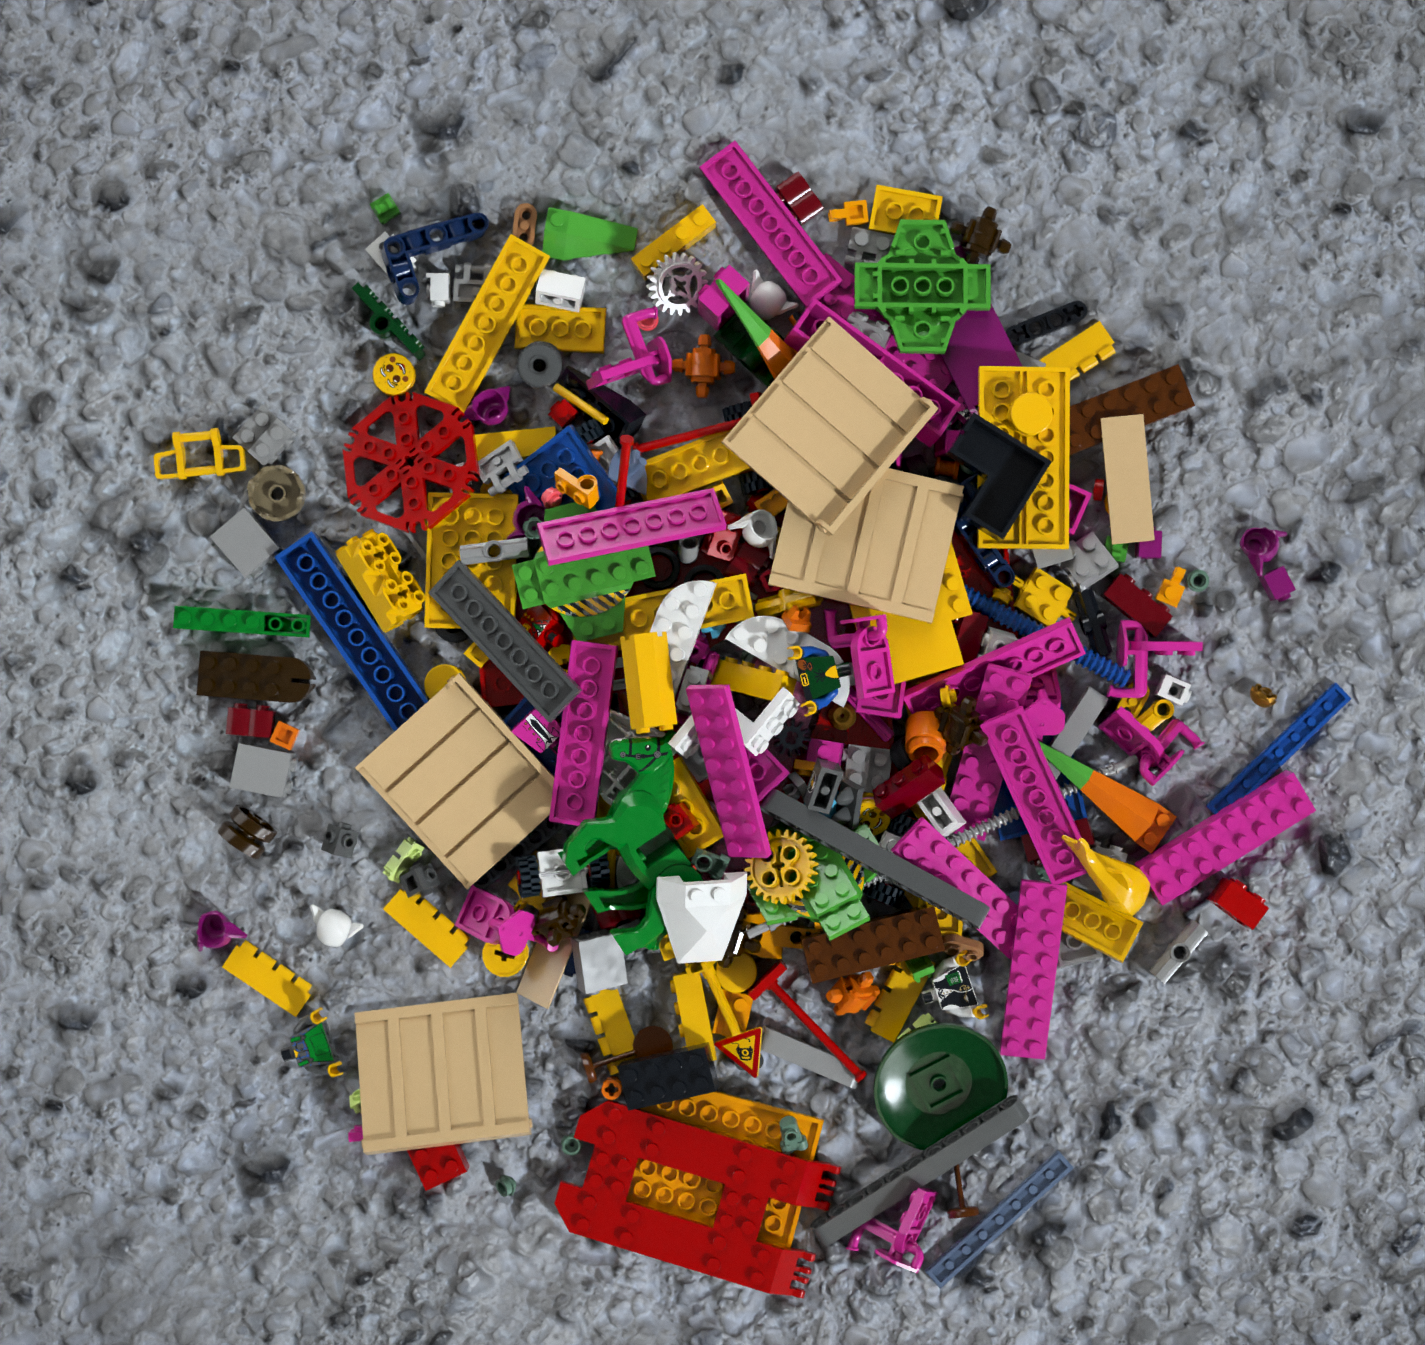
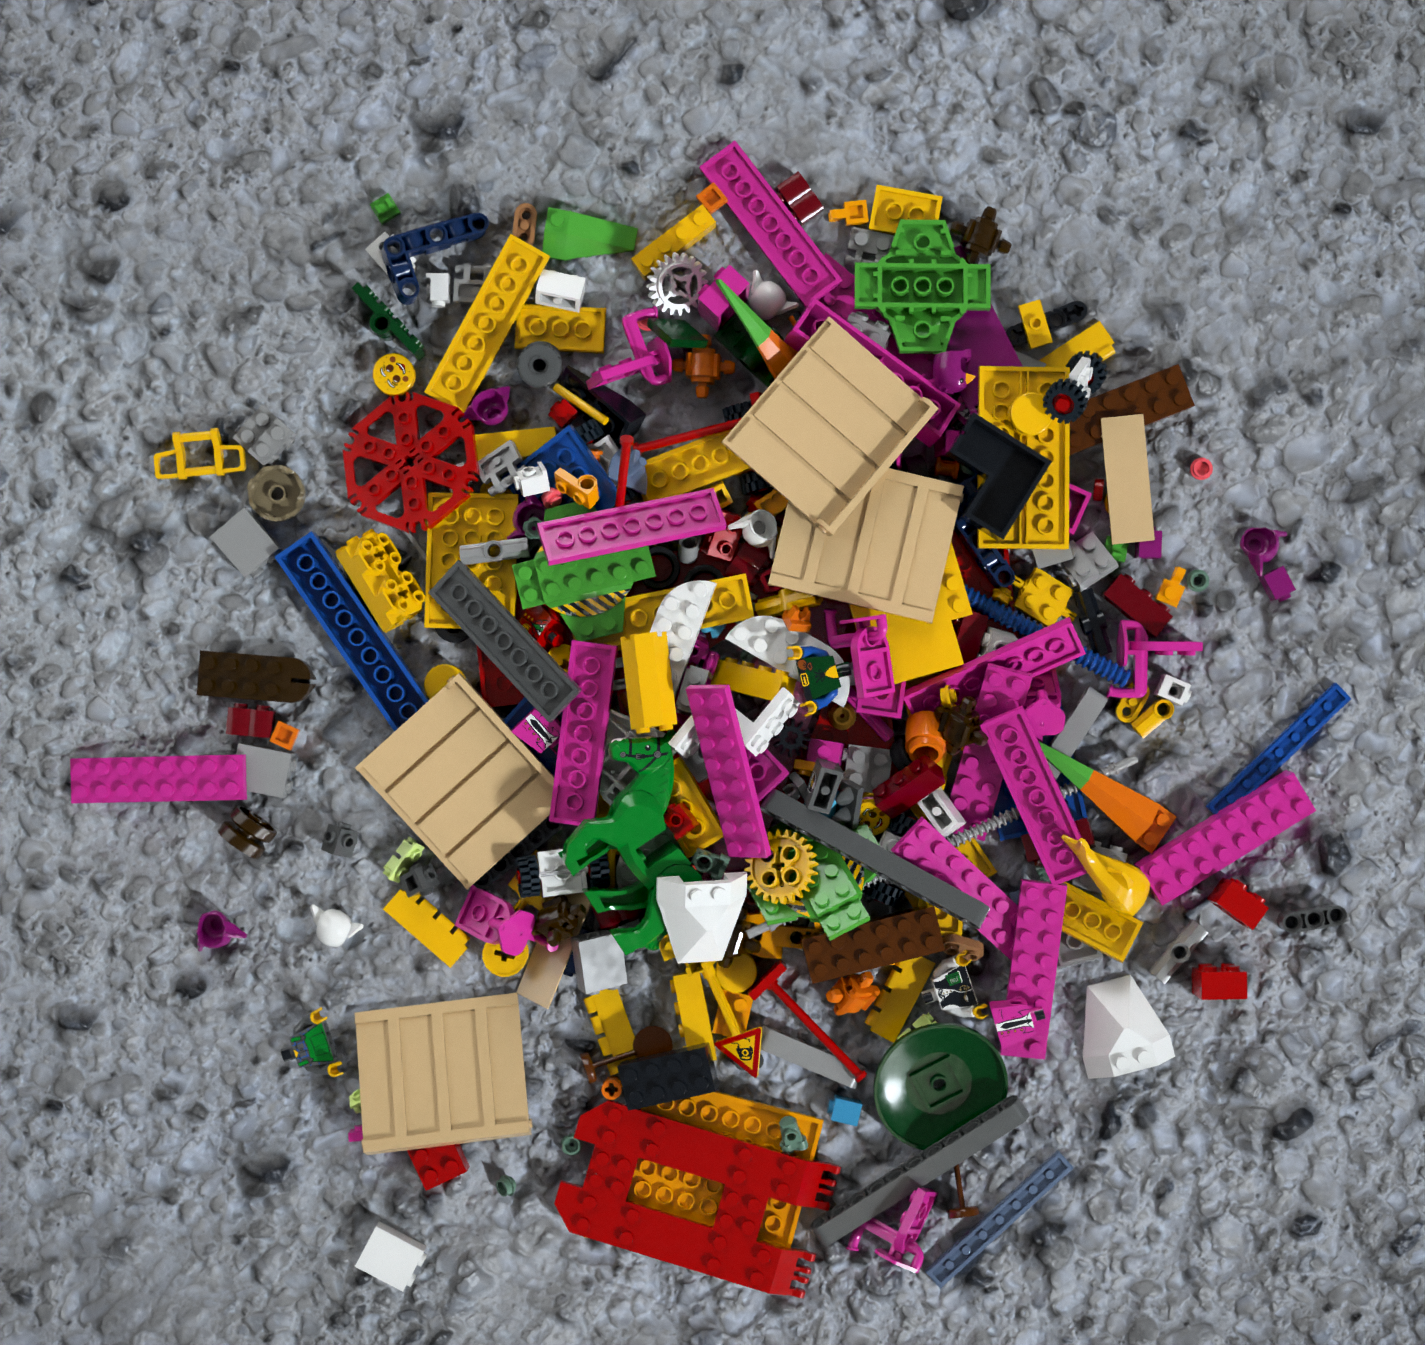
(158, 778): none -> dark pink plate
(241, 621): green slope -> none
(271, 983): yellow windscreen -> none
(391, 1256): none -> white brick
(476, 655): yellow plate -> none
(532, 480): none -> white brick
(677, 333): none -> dark green tile
(712, 198): none -> orange tile
(844, 1110): none -> dark azure brick
(920, 967): bright green tile -> none
(951, 370): none -> magenta piece
(1014, 1020): none -> dark pink torso
(1035, 324): none -> yellow plate
(1070, 398): none -> black plate
(1122, 1030): none -> white wedge
(1149, 750): dark pink plate -> none
(1201, 468): none -> coral plate
(1219, 982): none -> red brick
(1262, 696): pearl gold plate -> none
(1322, 918): none -> dark grey beam

